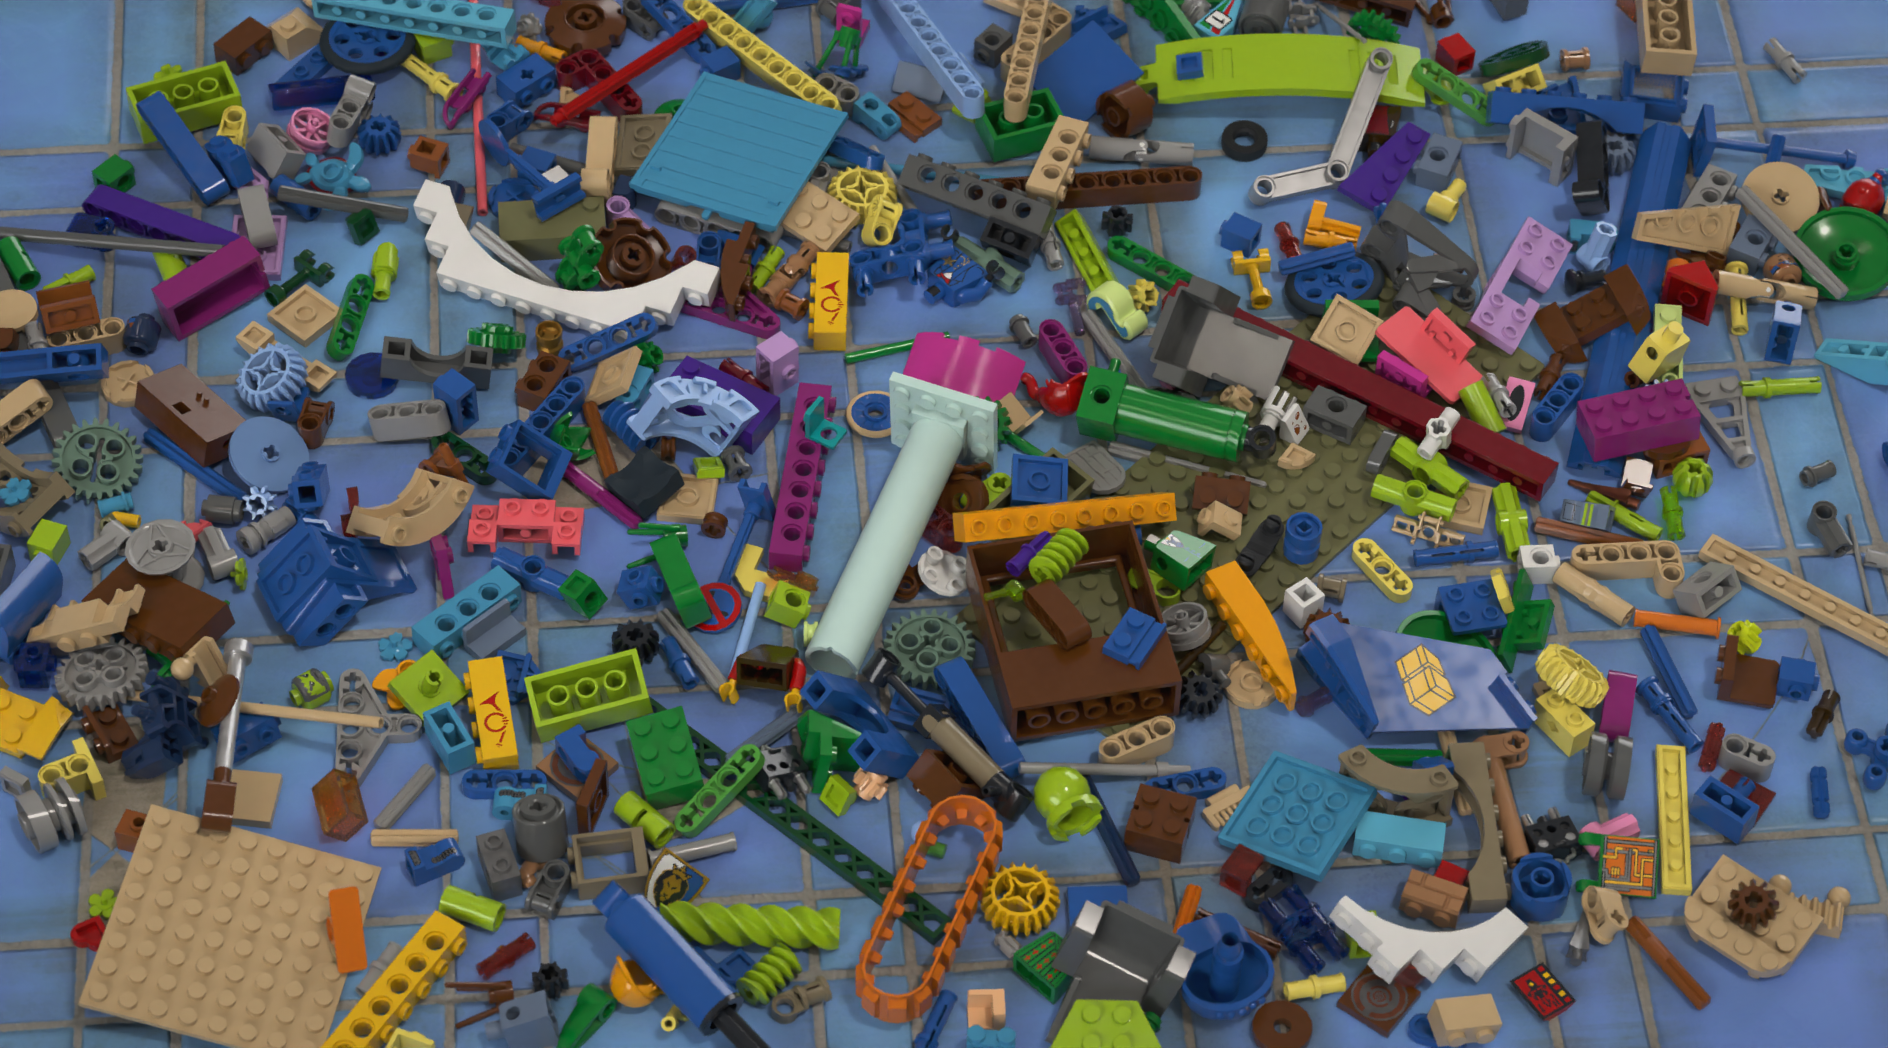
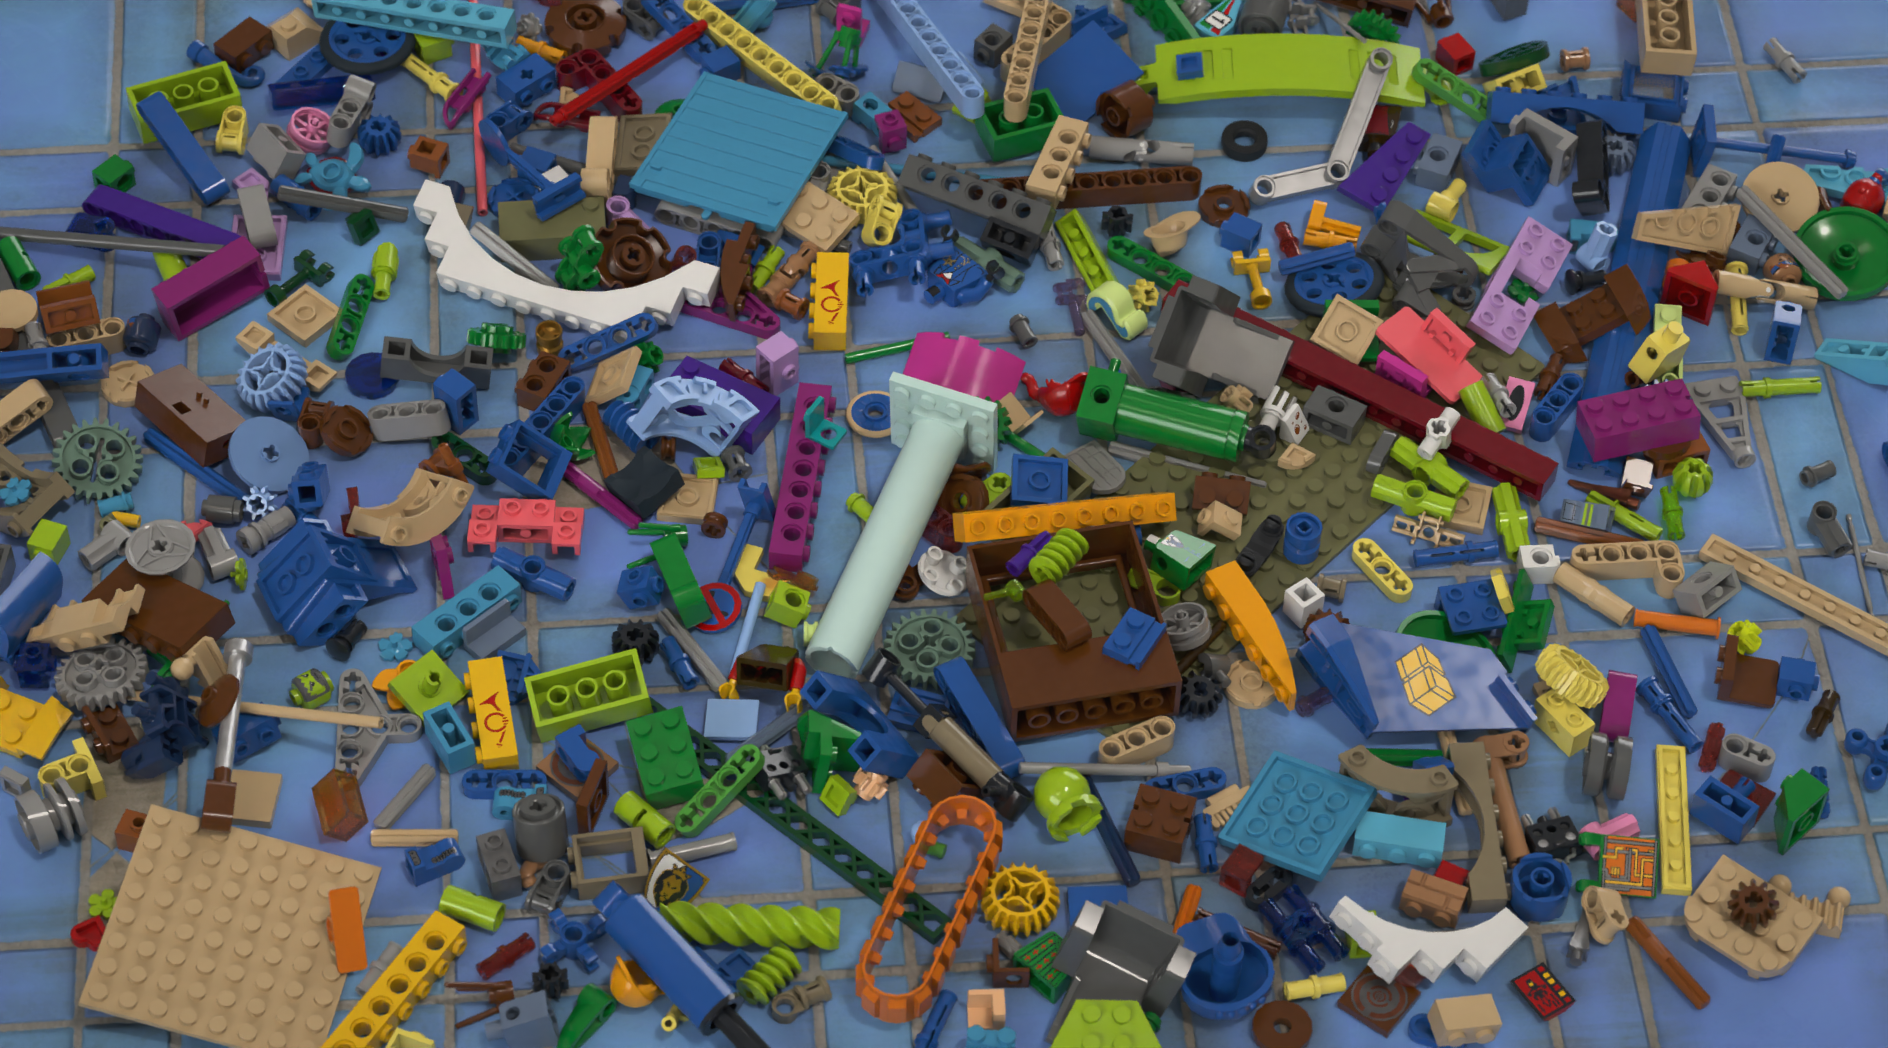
(167, 70): lime plant -> none
(201, 54): none -> blue plant
(230, 160): blue brick -> none
(344, 643): none -> black pin
(346, 430): none -> reddish brown tile
(574, 931): none -> blue pin
(582, 594): green brick -> none
(731, 719): none -> light blue piece
(858, 504): none -> lime pin
(891, 131): none -> magenta bracket
(999, 974): none -> reddish brown bracket
(1060, 350): magenta beam -> none
(1172, 232): none -> tan piece
(1205, 843): none -> blue pin
(1222, 194): none -> reddish brown tile
(1486, 262): none -> lime window
(1507, 162): none -> blue bracket
(1521, 291): none -> green plant
(1798, 808): none -> green slope

